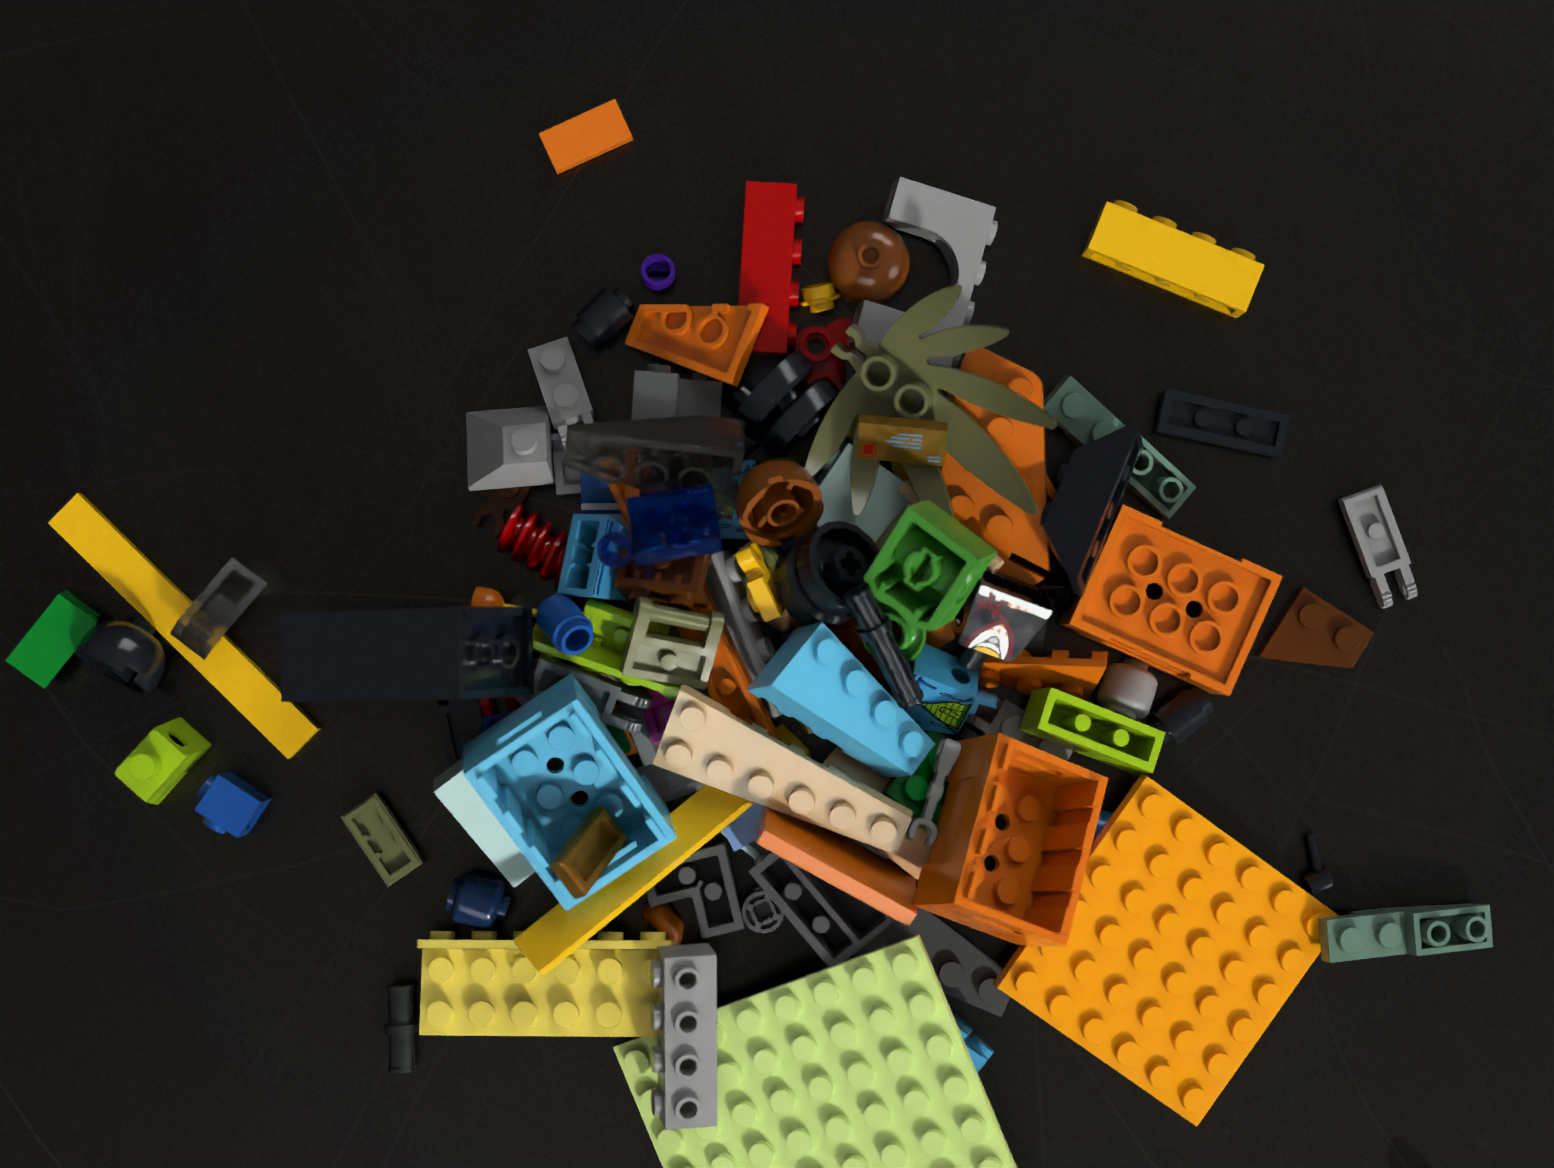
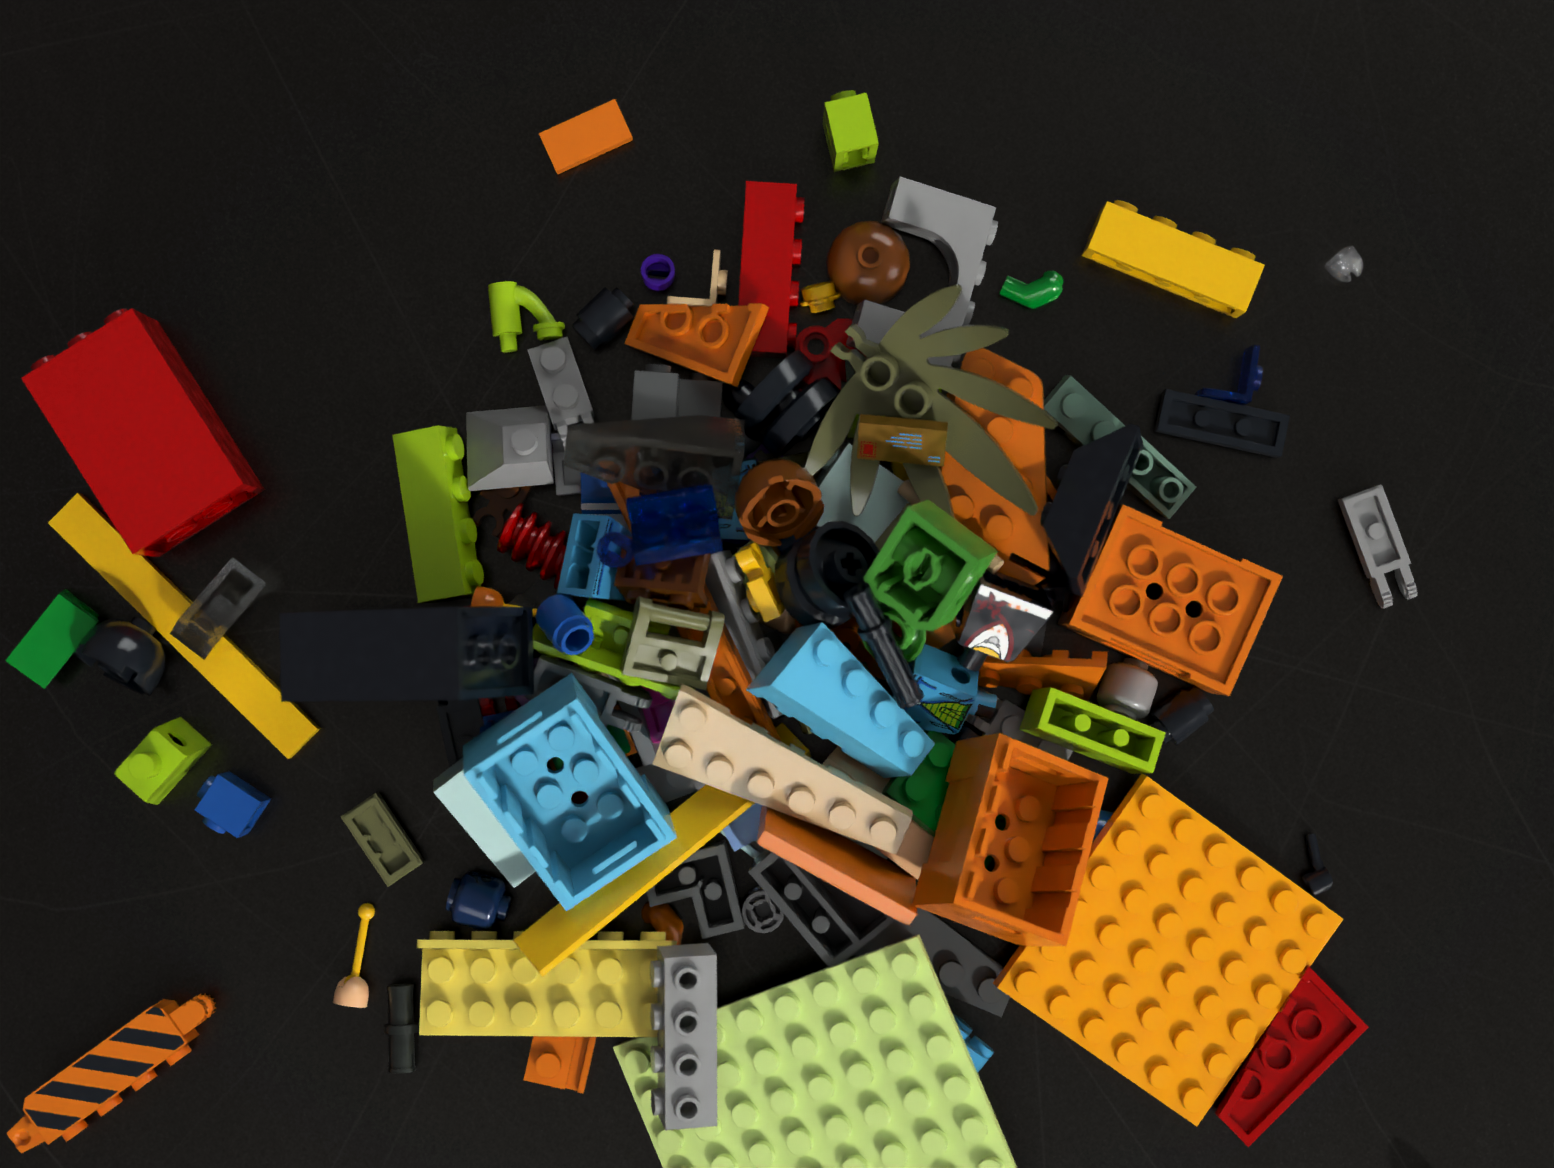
(108, 1069): none -> orange hinge
(142, 432): none -> red container
(352, 989): none -> hinge
(438, 513): none -> lime brick
(505, 305): none -> lime plant
(560, 1061): none -> orange plate
(588, 852): pearl gold tile -> none
(718, 286): none -> tan bracket
(850, 130): none -> lime brick
(944, 759): light grey piece -> none
(1035, 293): none -> green arm
(1249, 380): none -> clear blue bracket
(1289, 1056): none -> red wing
(1315, 634): reddish brown wing -> none
(1343, 263): none -> clear hinge
(1405, 931): sand green slope -> none

